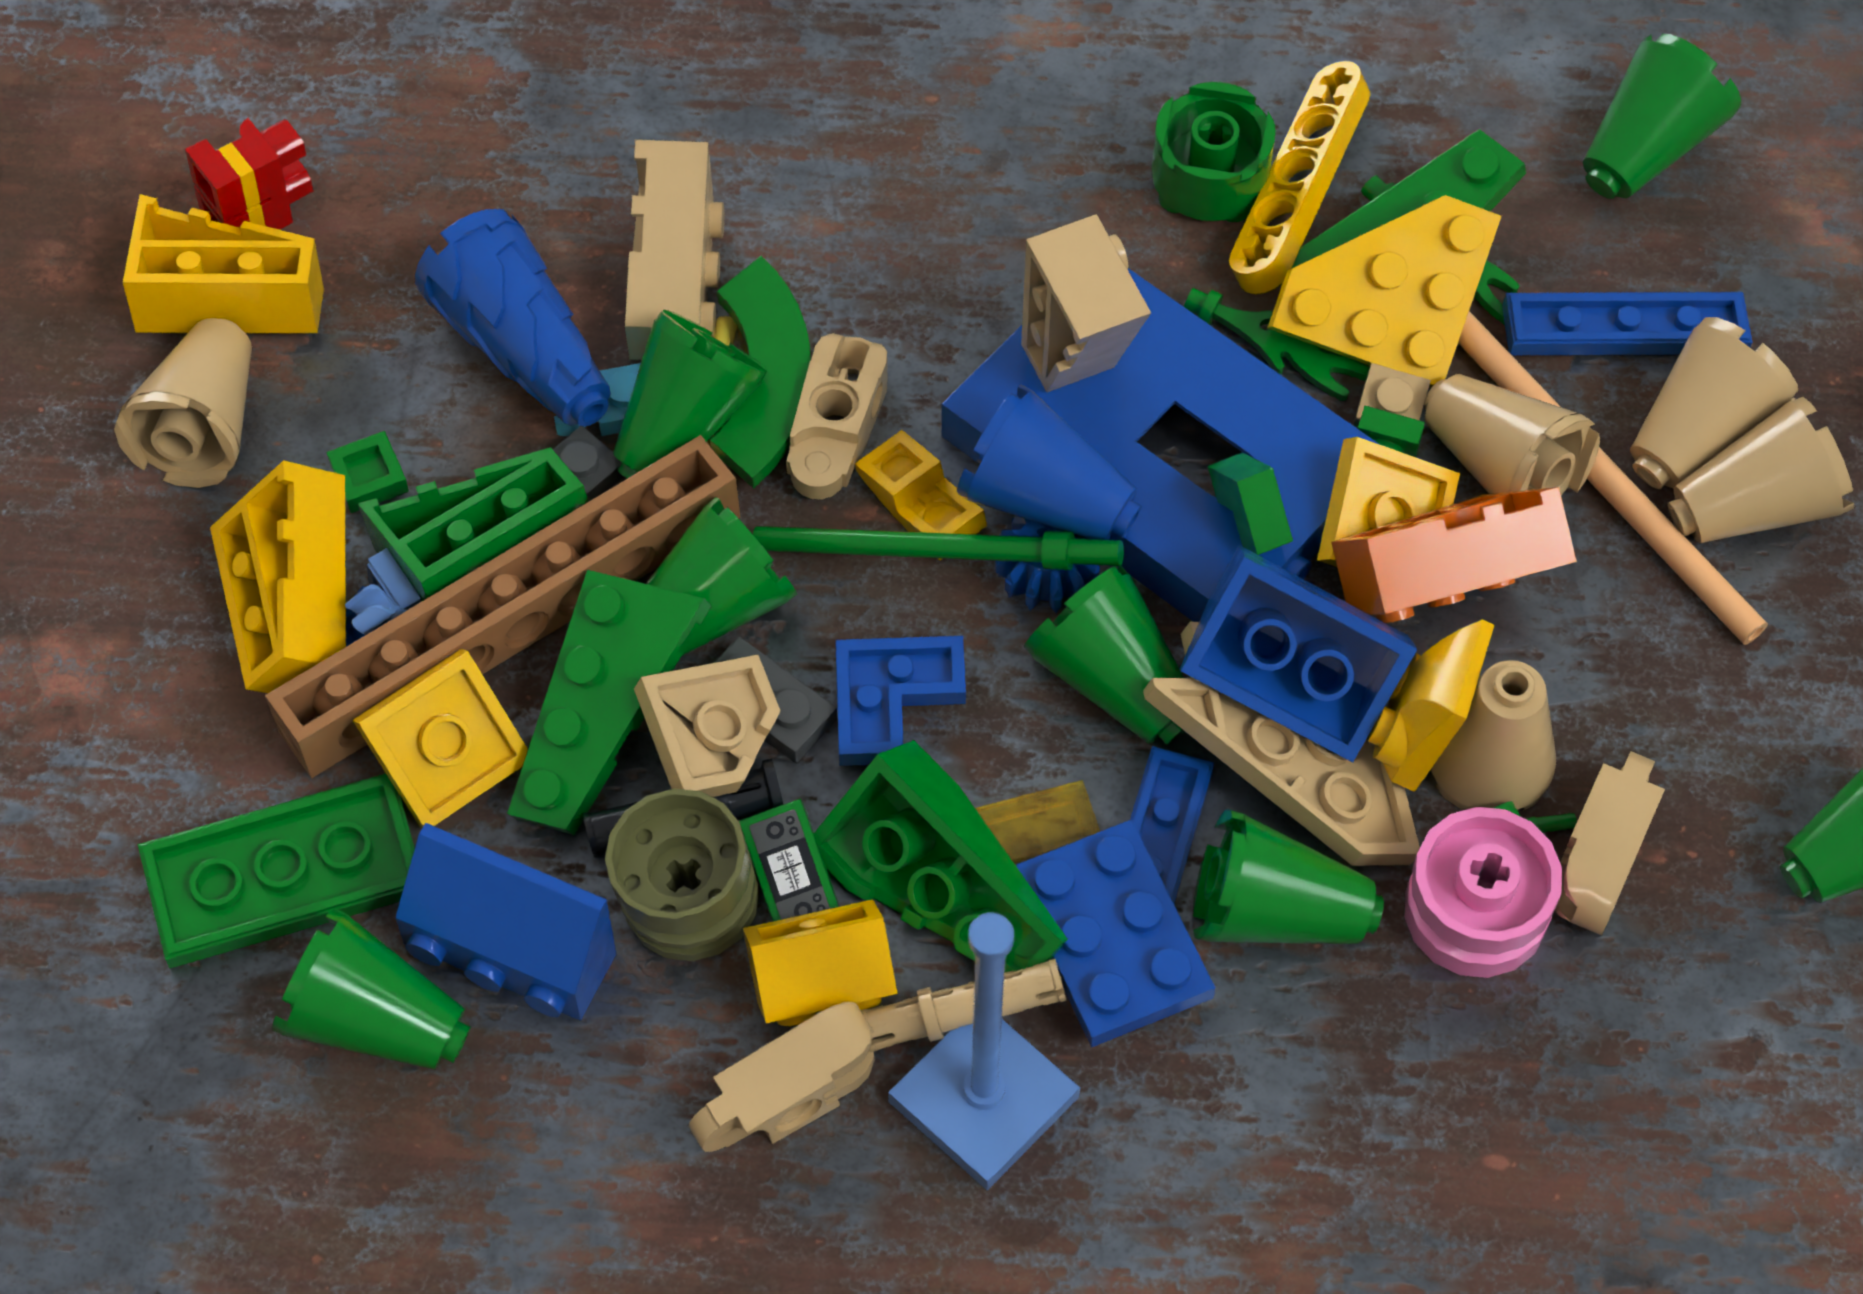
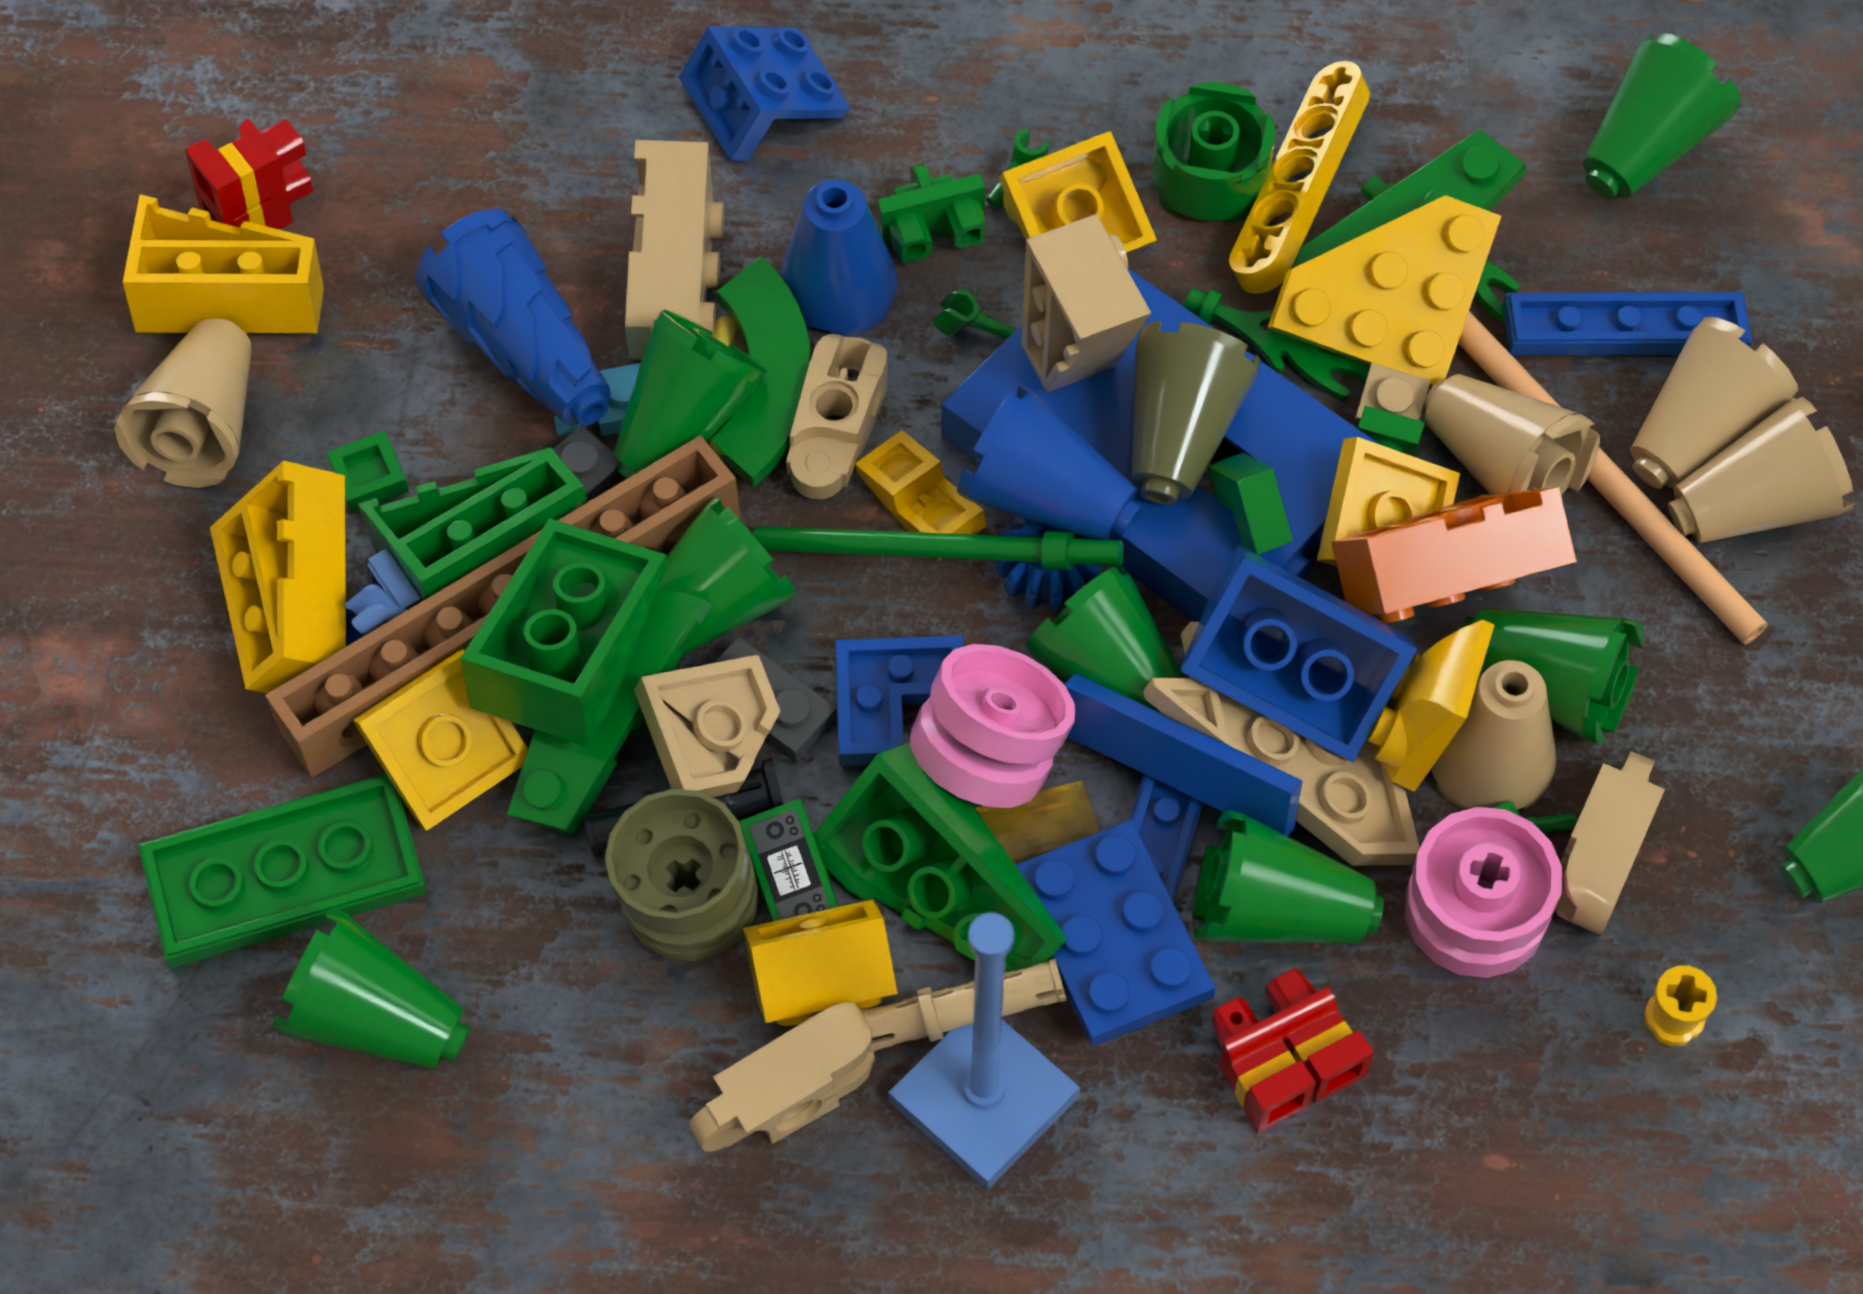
(505, 924): blue slope -> none
(563, 632): none -> green slope
(757, 75): none -> blue bracket
(839, 262): none -> blue cone
(931, 208): none -> green hips
(963, 310): none -> green hand
(992, 725): none -> bright pink wheel
(1019, 156): none -> green hand
(1076, 185): none -> yellow slope
(1182, 756): none -> blue tile
(1183, 405): none -> olive cone
(1290, 1055): none -> red hips
(1578, 658): none -> green cone
(1698, 1001): none -> yellow bush

